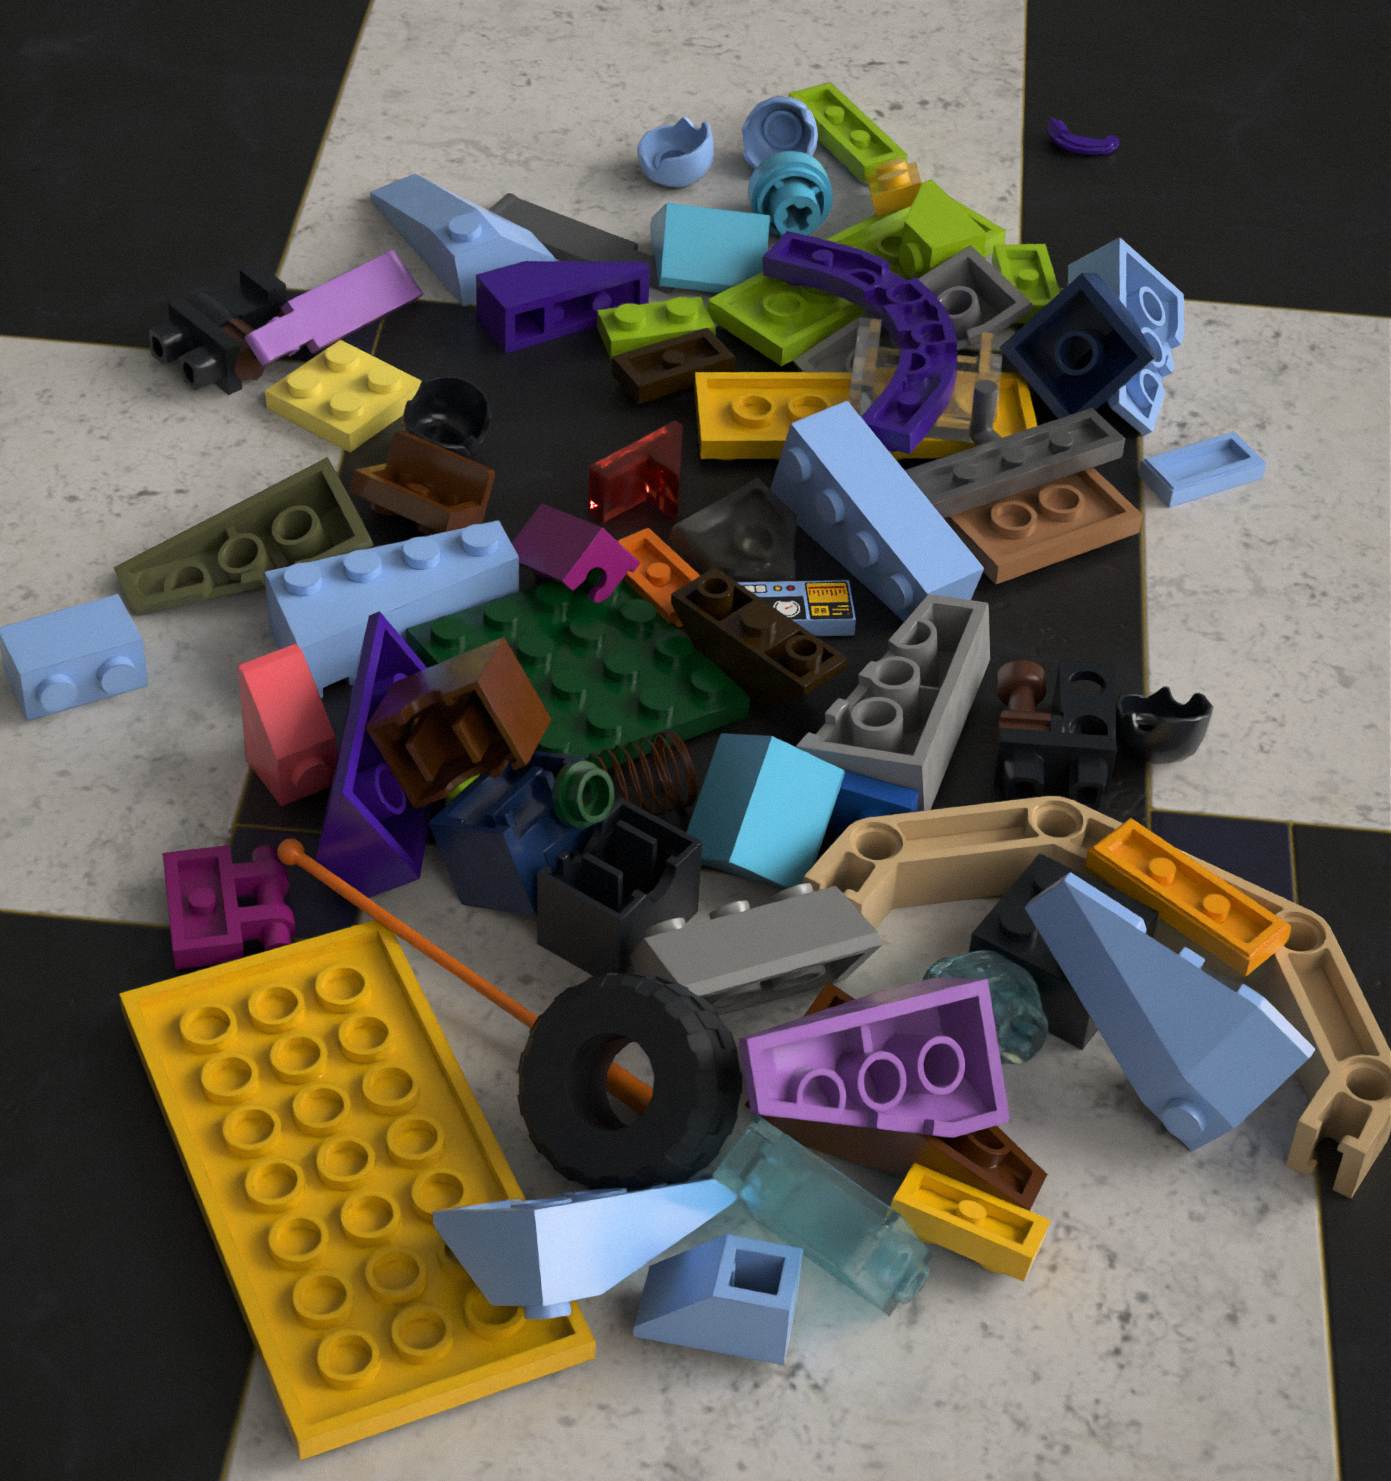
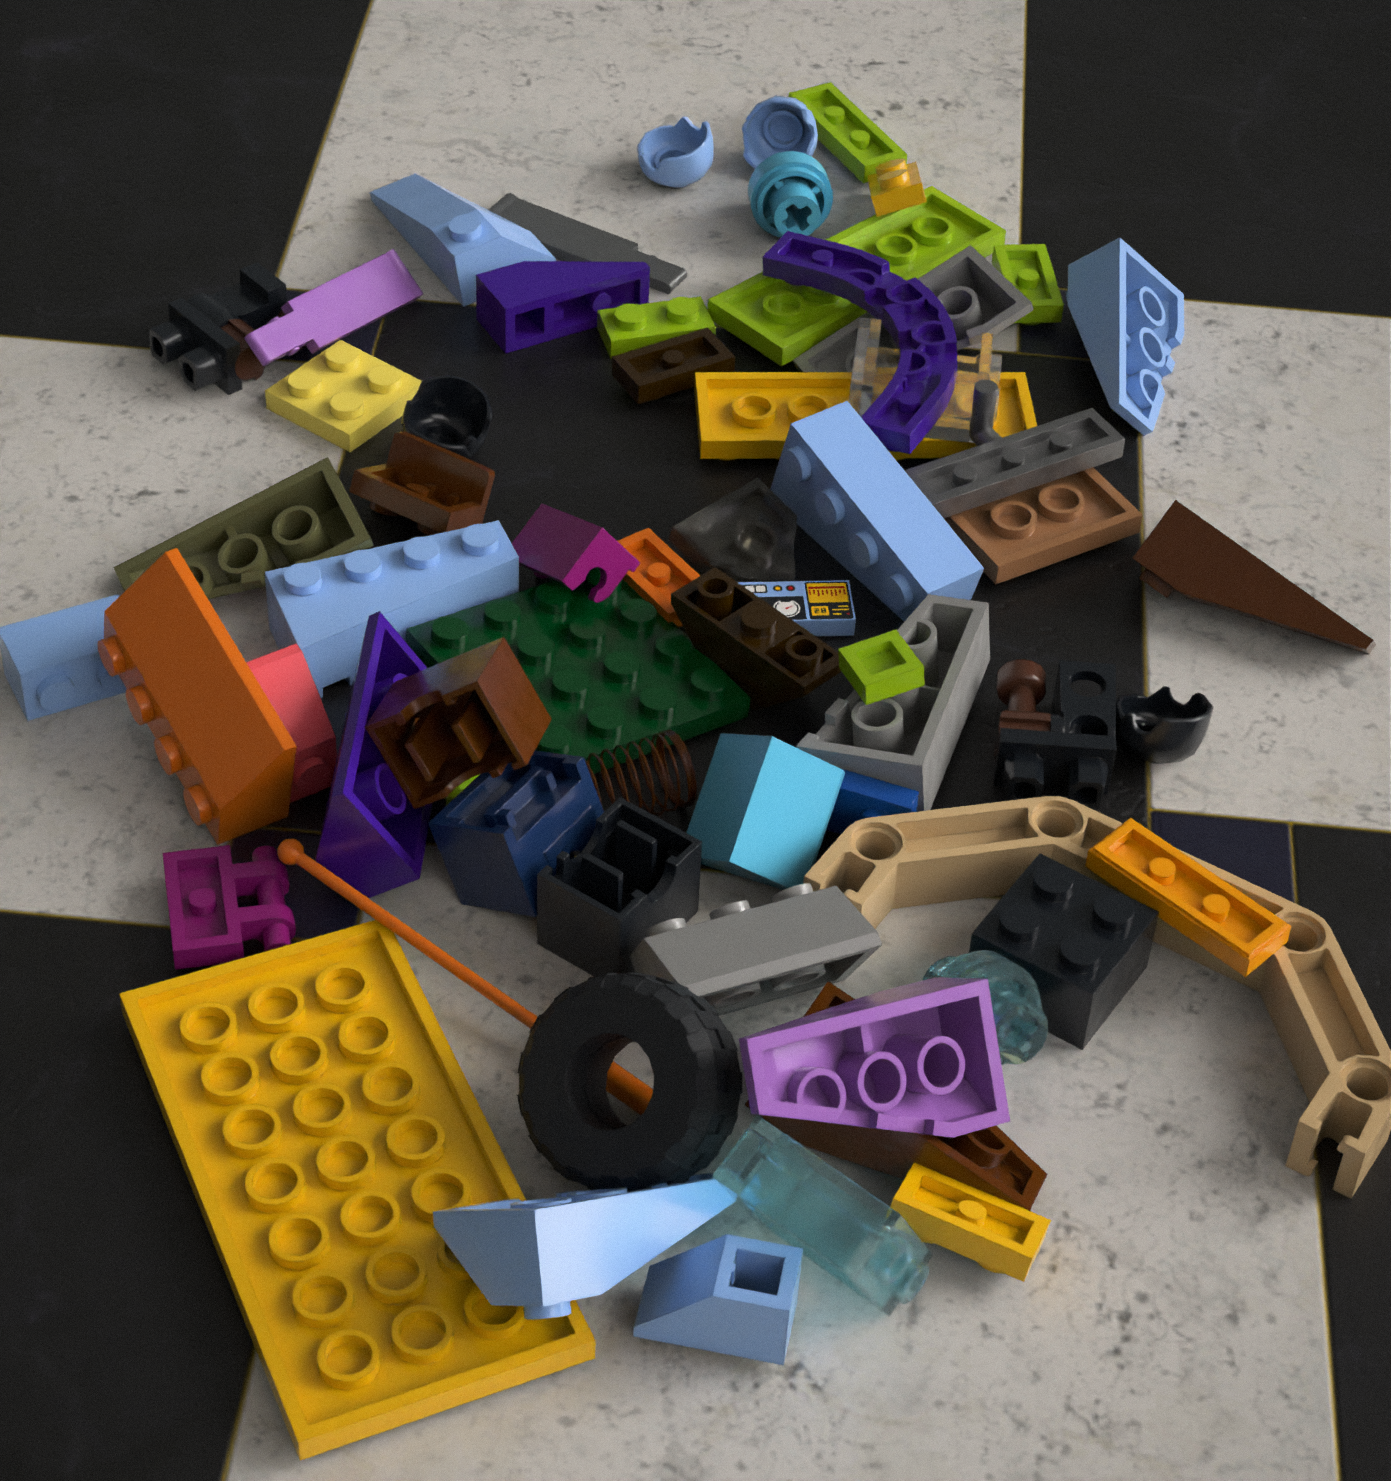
(199, 701): none -> orange slope
(582, 794): dark green plate -> none
(639, 473): clear red slope -> none
(707, 246): medium azure slope -> none
(881, 667): none -> lime plate
(936, 231): lime slope -> none
(1061, 136): dark purple piece -> none
(1079, 347): dark blue slope -> none
(1179, 1035): light blue wedge -> none
(1201, 469): light blue tile -> none
(1218, 572): none -> reddish brown wedge

